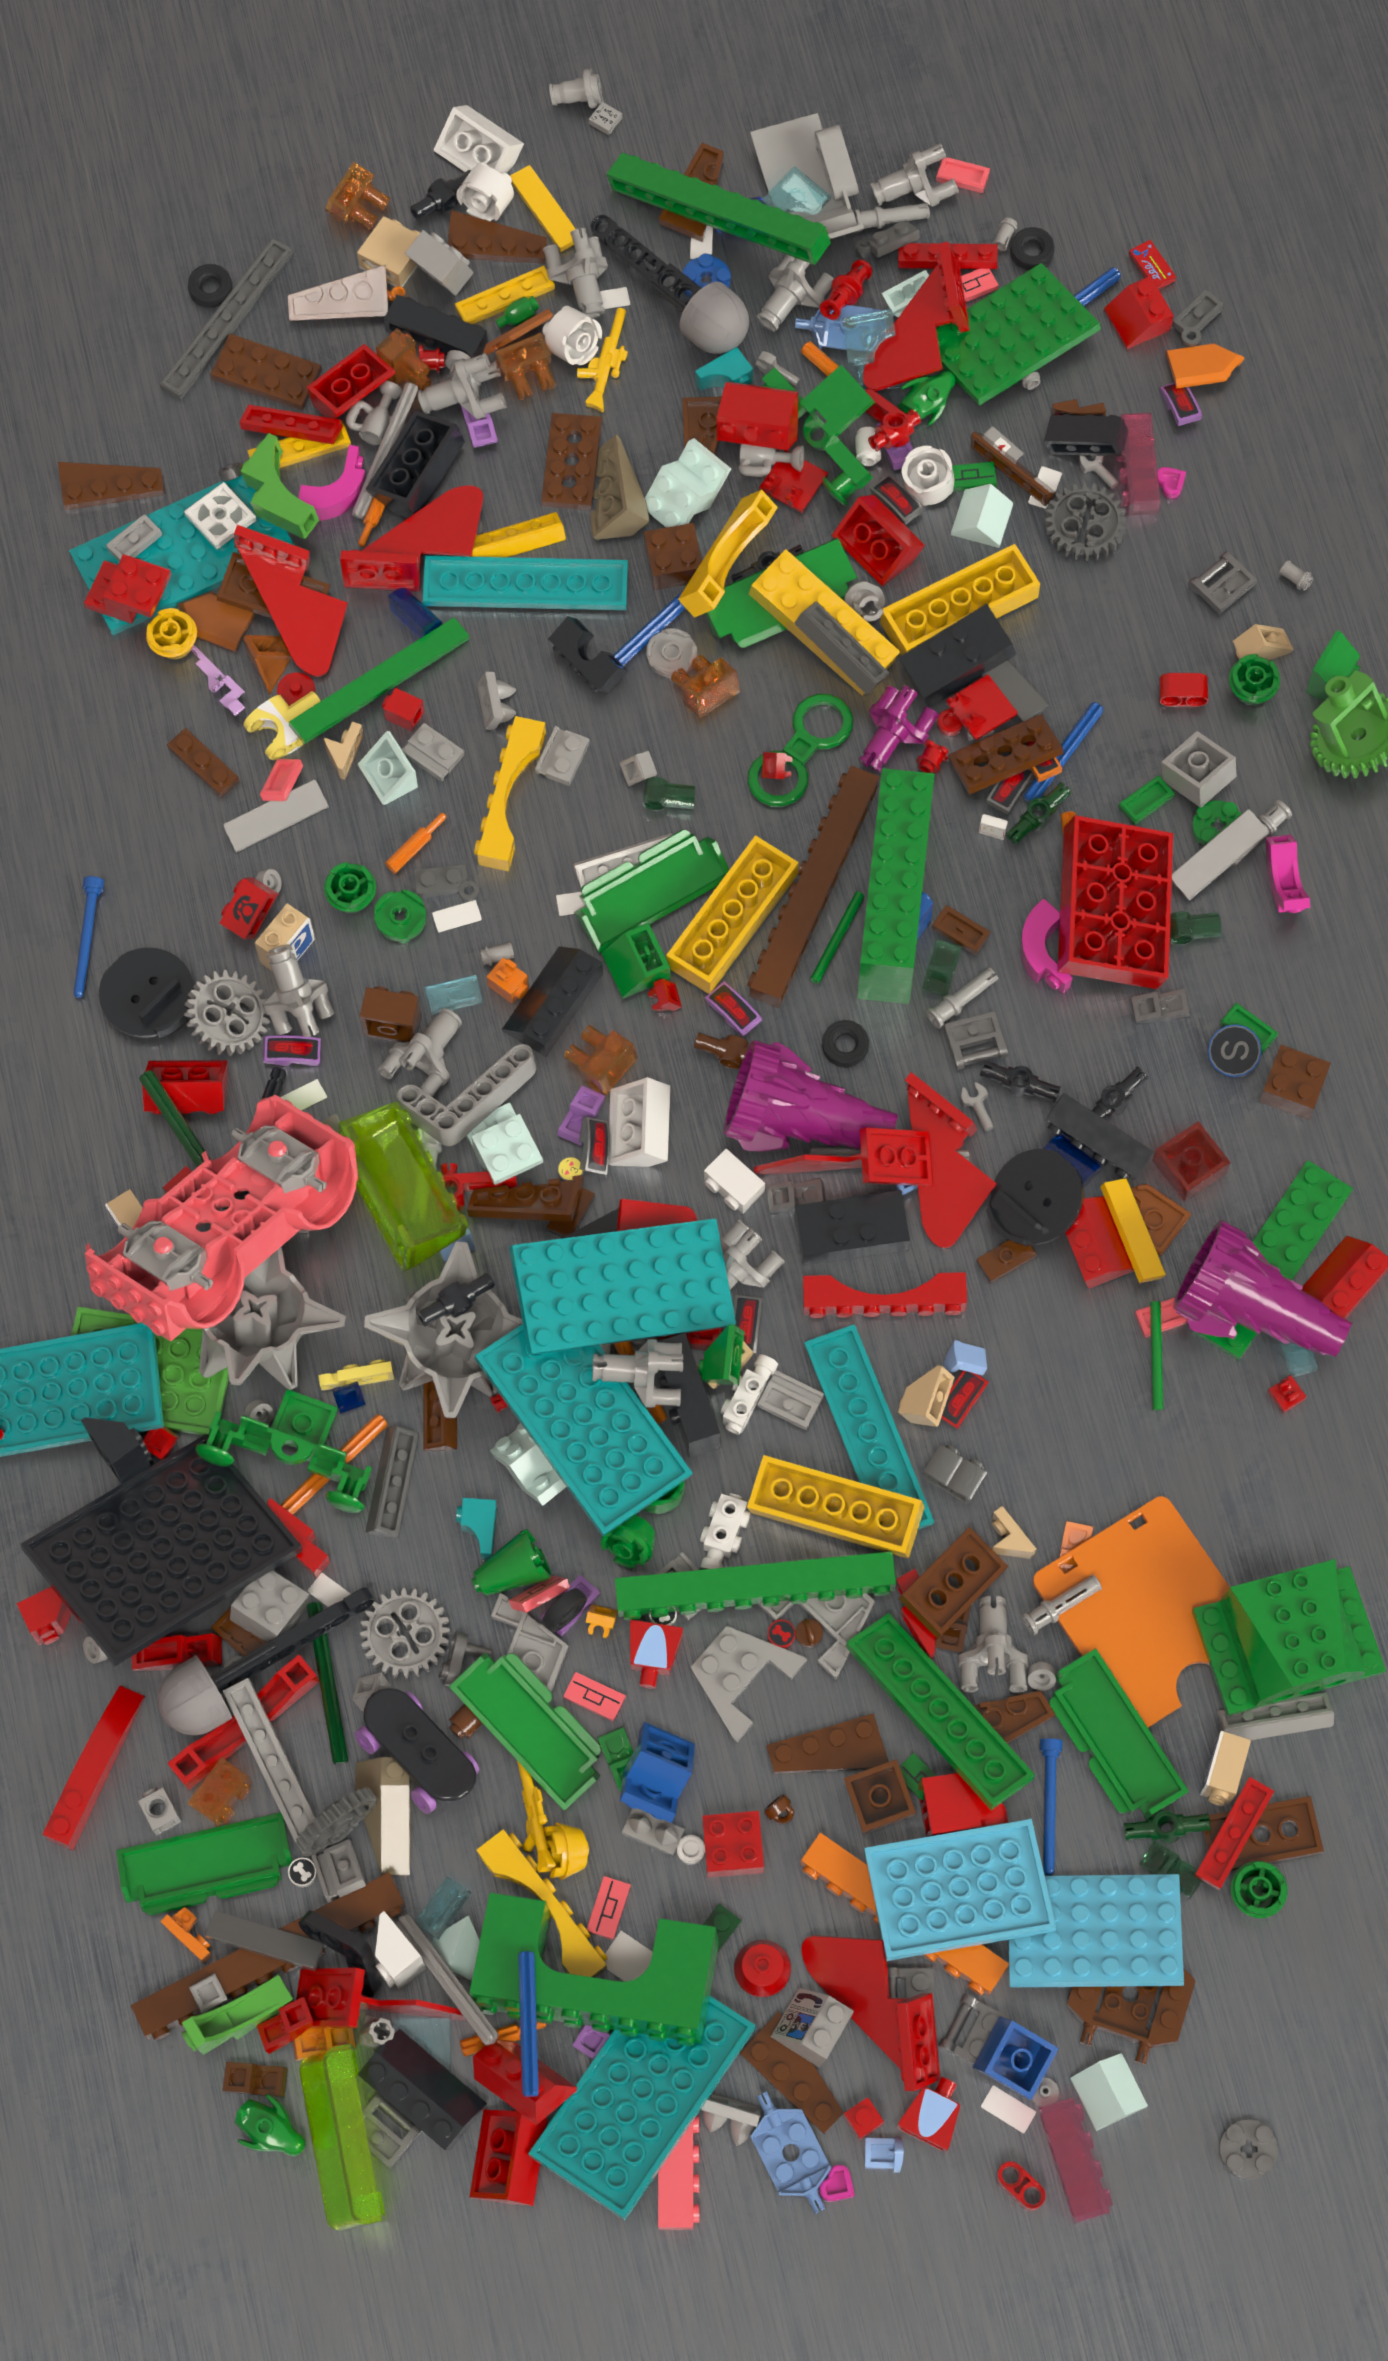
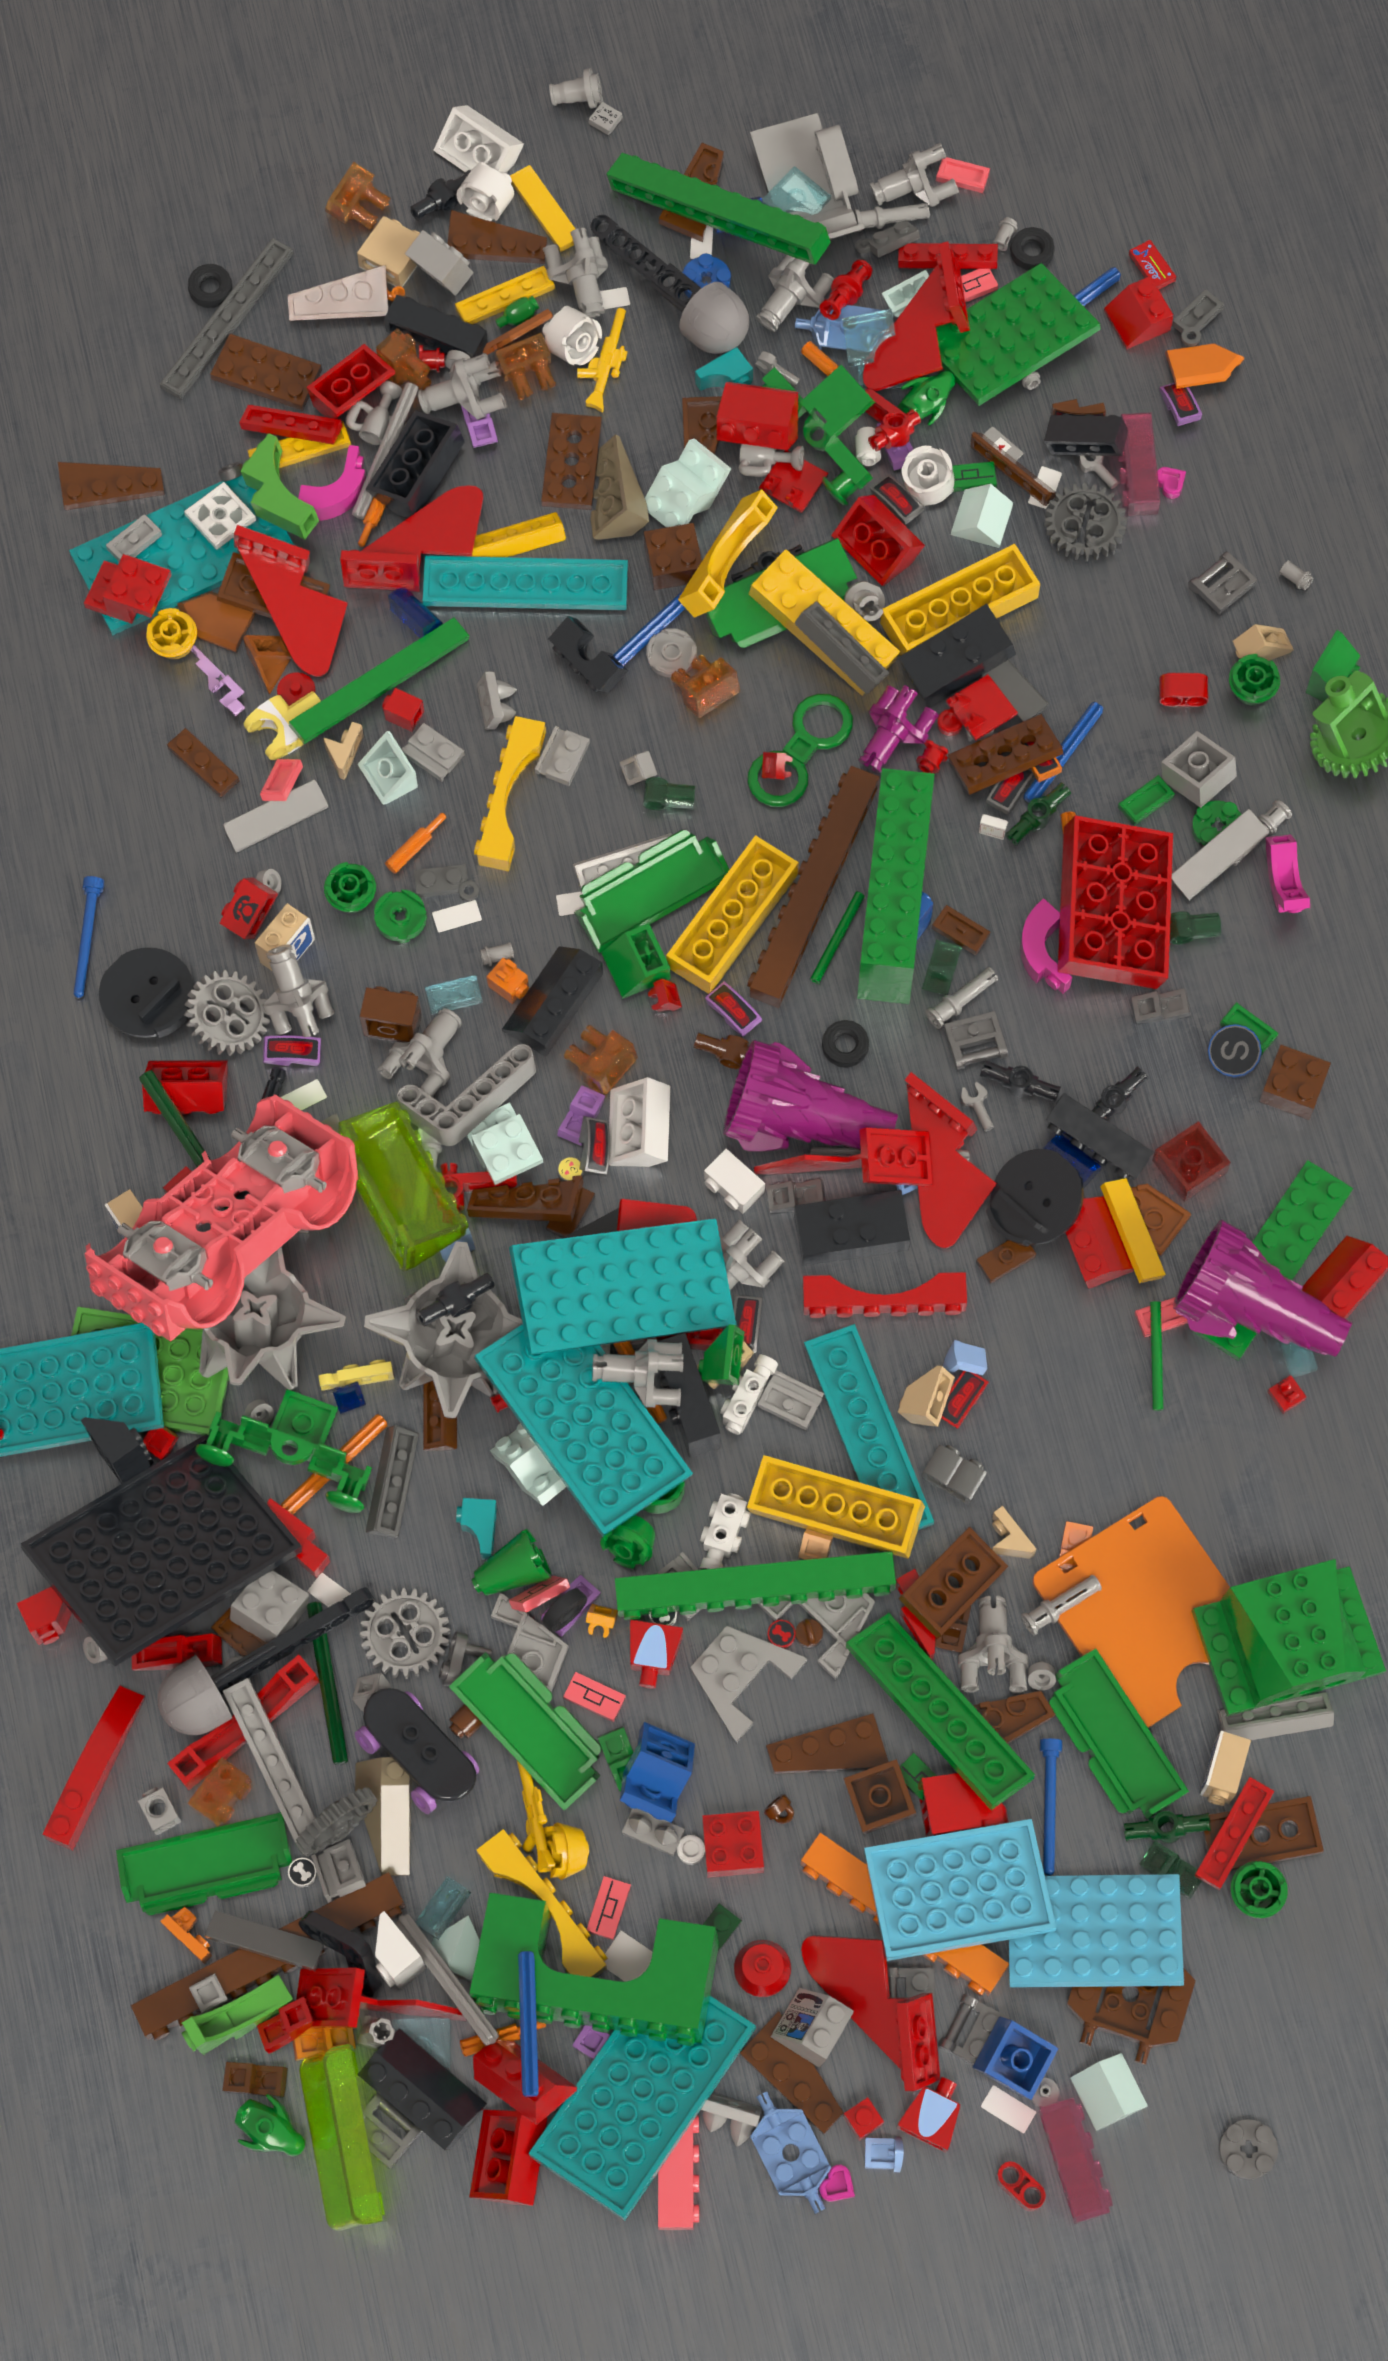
(815, 1545): none -> light nougat plate

